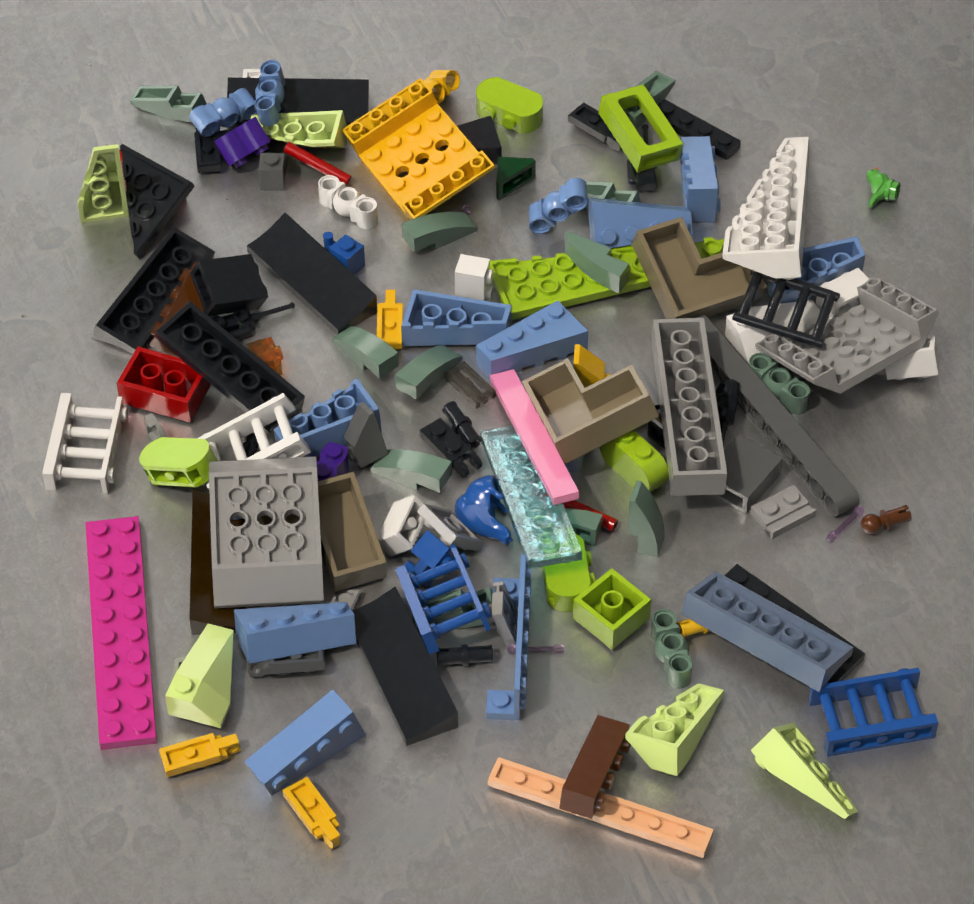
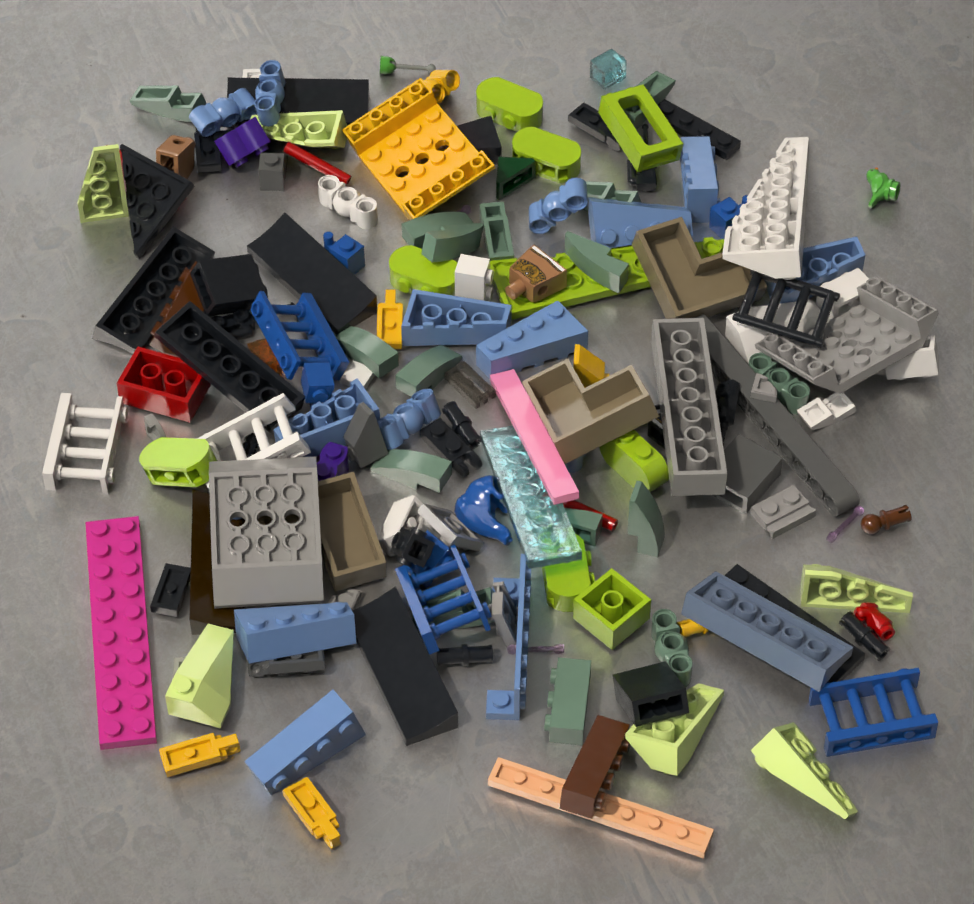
(171, 590): none -> black plate
(177, 155): none -> medium nougat torso
(312, 322): none -> blue fence
(317, 382): none -> blue brick
(359, 371): none -> white tile
(388, 66): none -> hinge
(409, 418): none -> medium blue piece
(411, 547): none -> black brick
(413, 271): none -> lime brick
(452, 241): none -> sand green slope
(496, 231): none -> sand green slope
(535, 276): none -> medium nougat torso
(554, 155): none -> lime brick
(568, 701): none -> sand green brick
(608, 69): none -> clear light blue brick
(650, 693): none -> black brick
(723, 214): none -> blue brick
(763, 389): none -> light grey tile
(826, 412): none -> white slope
(844, 590): none -> yellowish green wedge
(864, 635): none -> black pin
(875, 619): none -> red arm

